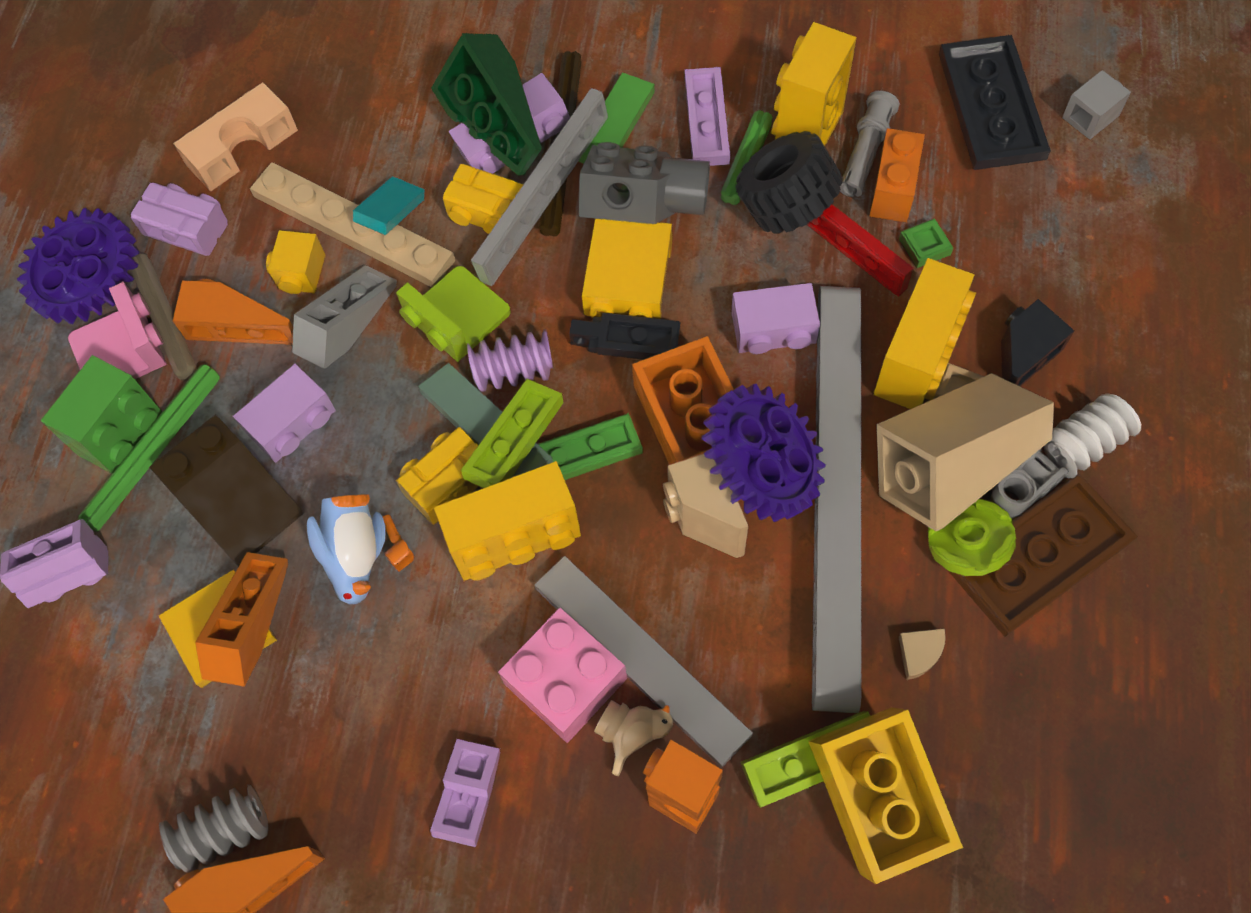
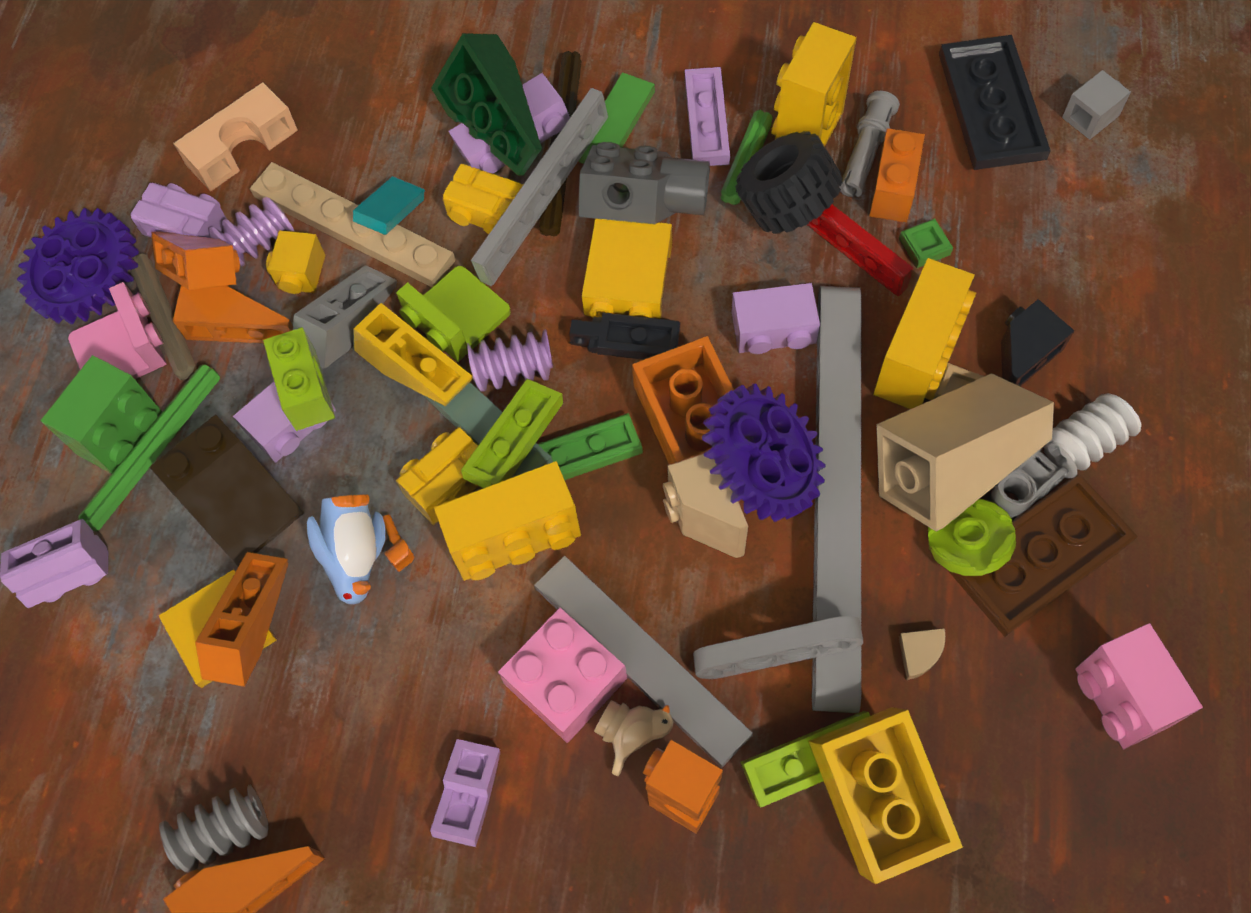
(195, 260): none -> orange slope
(253, 230): none -> lavender piece
(299, 379): none -> lime brick
(408, 356): none -> yellow slope
(778, 647): none -> light grey beam
(1136, 687): none -> bright pink brick

